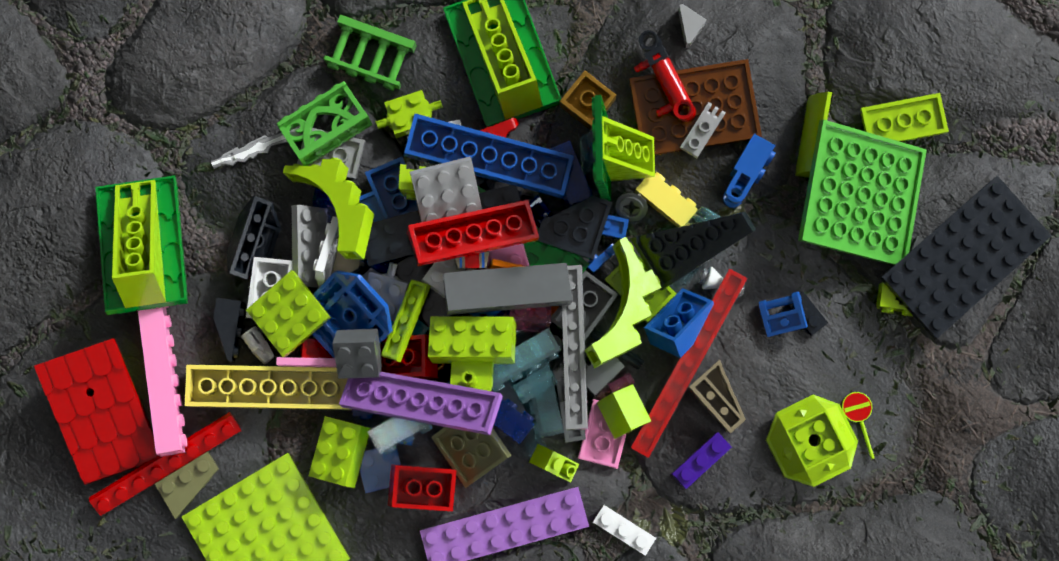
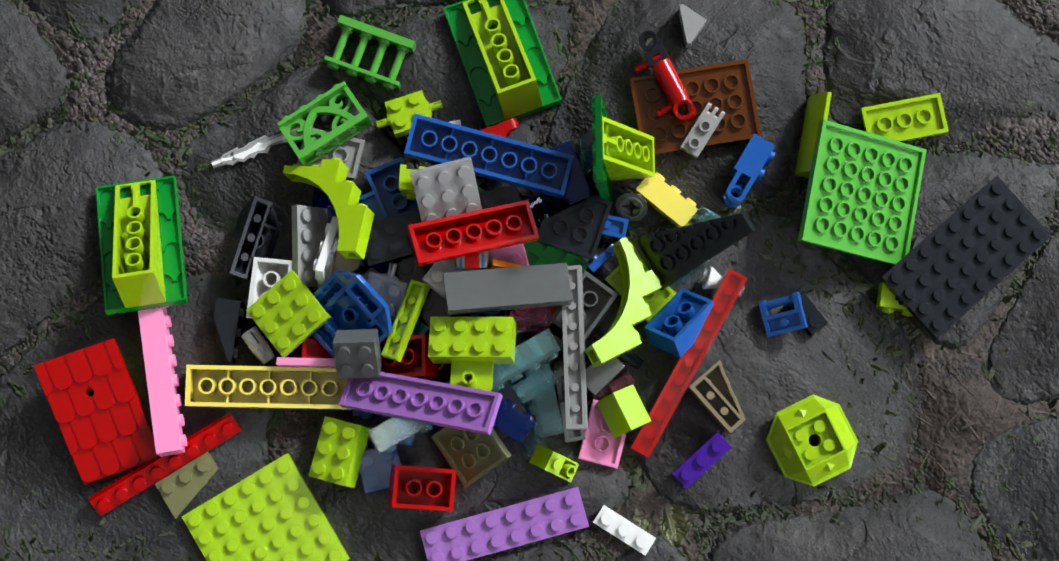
(579, 98): pearl gold brick -> none
(858, 408): piece -> none

